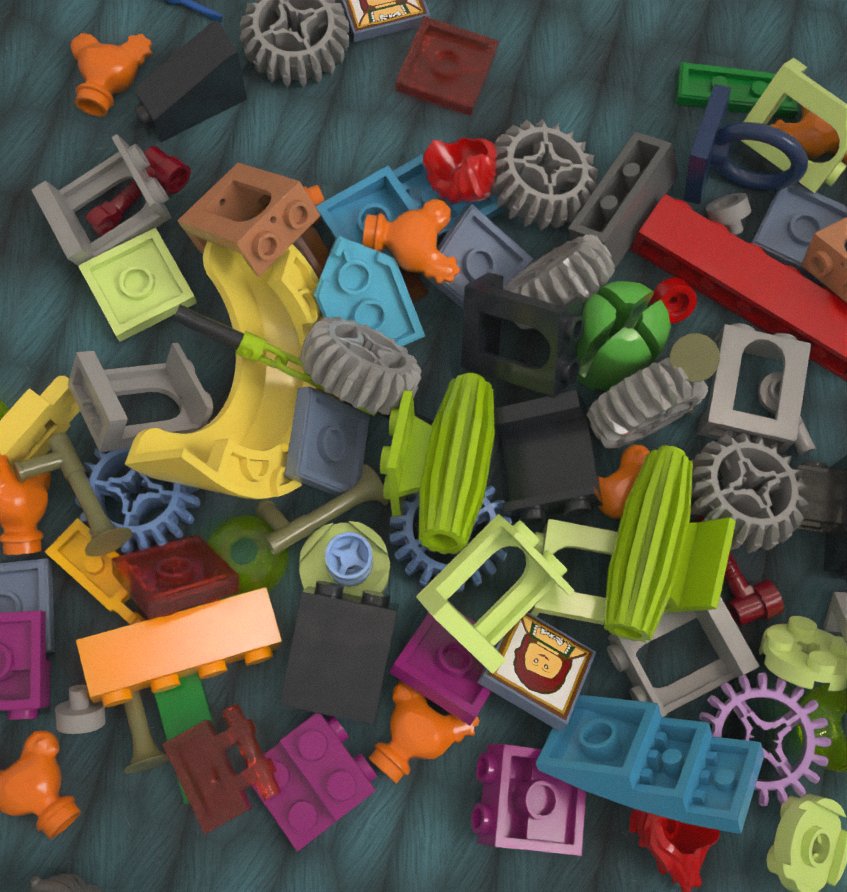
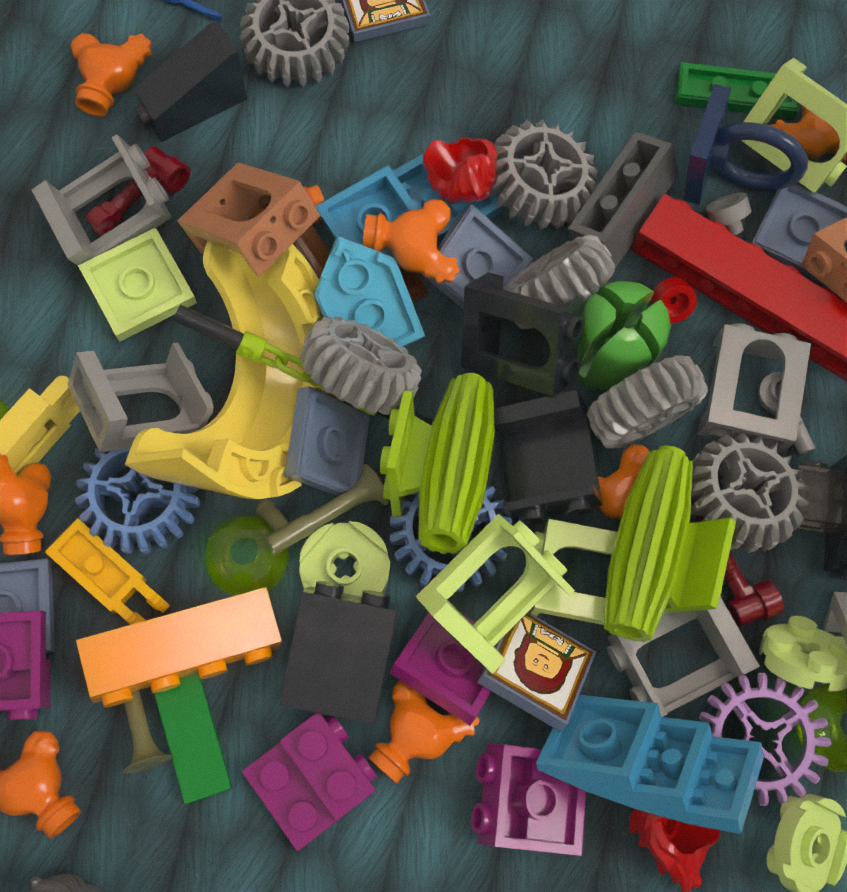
(79, 712): light grey tile -> none
(104, 534): olive piece -> none
(174, 576): clear red plate -> none
(208, 775): clear red plate -> none
(350, 551): light blue wheel -> none
(447, 65): clear red plate -> none
(696, 356): olive piece -> none

